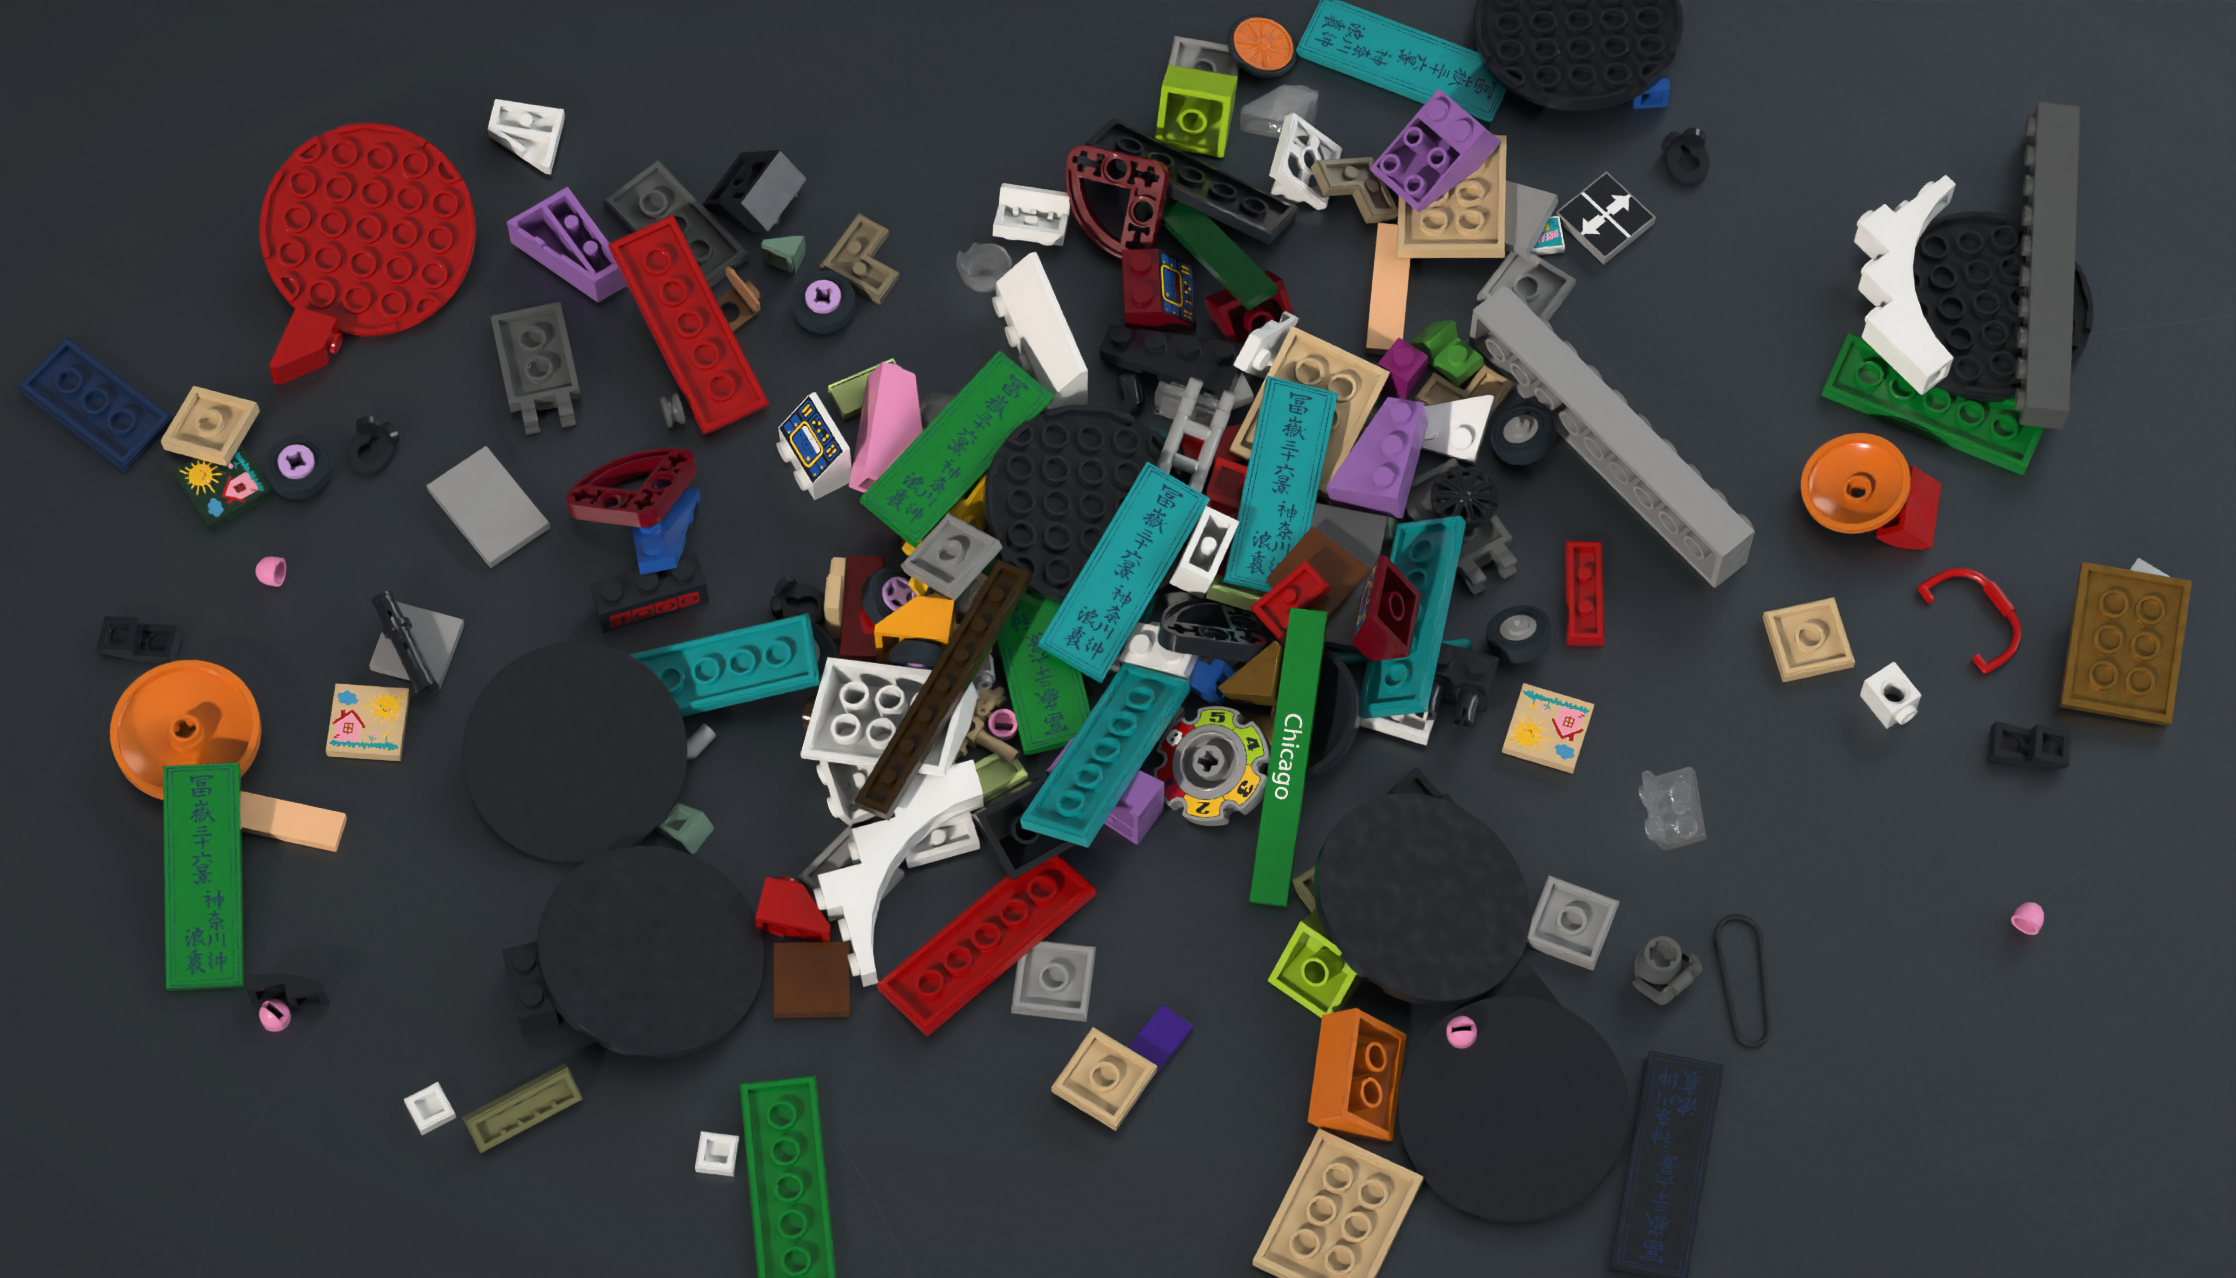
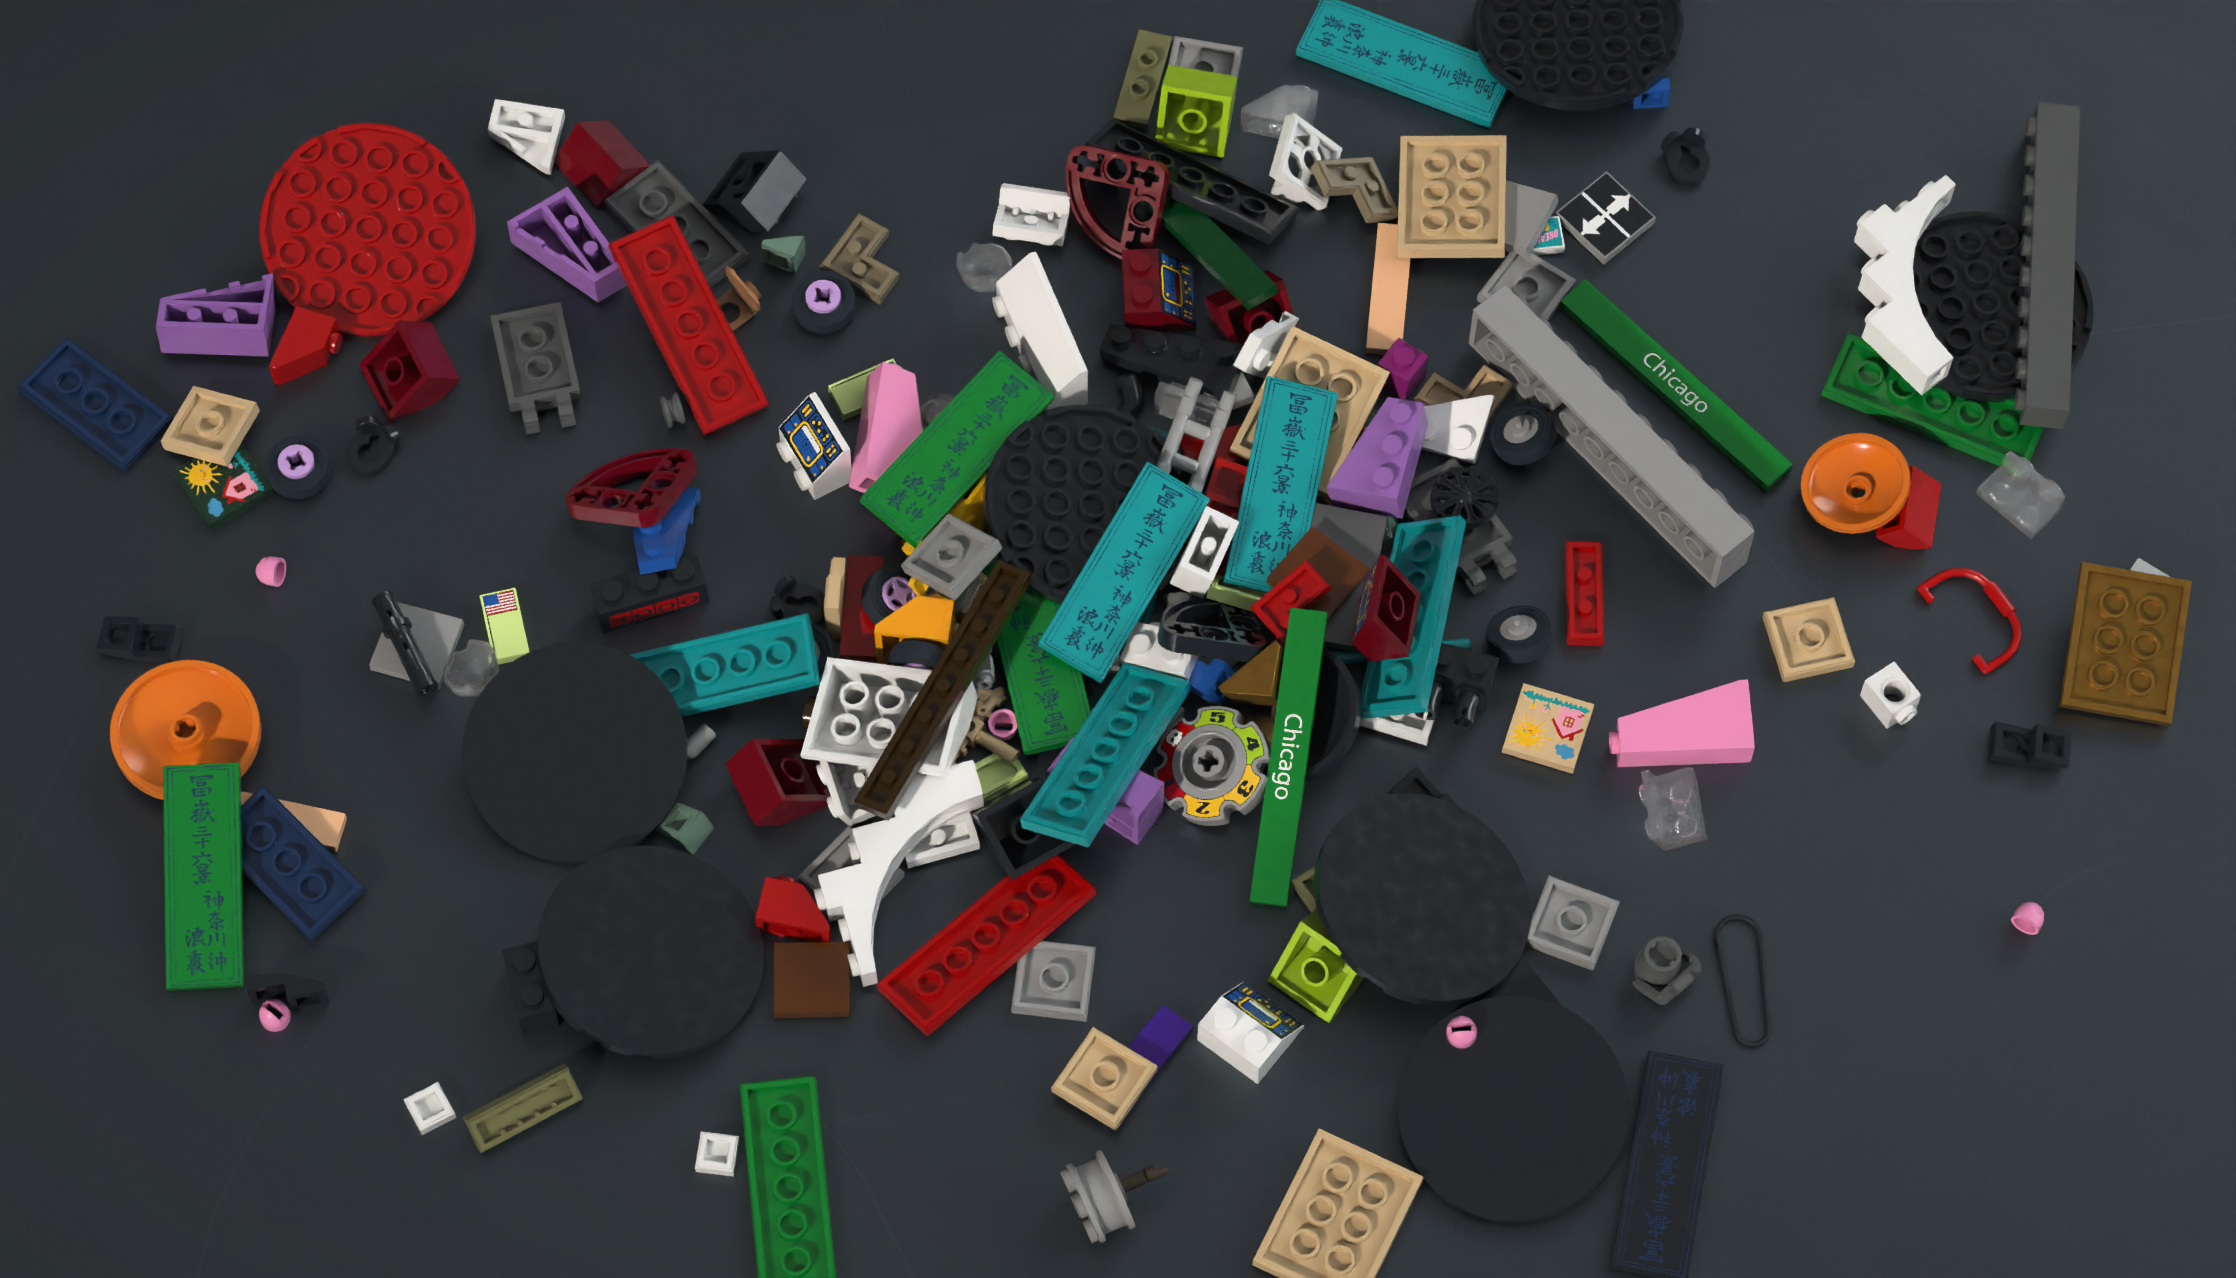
(219, 321): none -> medium lavender wedge
(294, 866): none -> dark blue tile
(368, 722): tan tile -> none
(409, 369): none -> dark red slope
(471, 669): none -> clear hair
(488, 507): light grey tile -> none
(504, 624): none -> yellowish green tile
(598, 160): none -> dark red slope
(777, 781): none -> dark red slope
(1103, 1195): none -> light grey wheel
(1143, 79): none -> olive plate
(1248, 1031): none -> white slope
(1262, 45): orange wheel -> none
(1357, 1076): orange slope -> none
(1434, 152): medium lavender slope -> none
(1448, 352): bright green slope -> none
(1676, 385): none -> green tile
(1688, 731): none -> bright pink slope
(2022, 495): none -> clear bracket

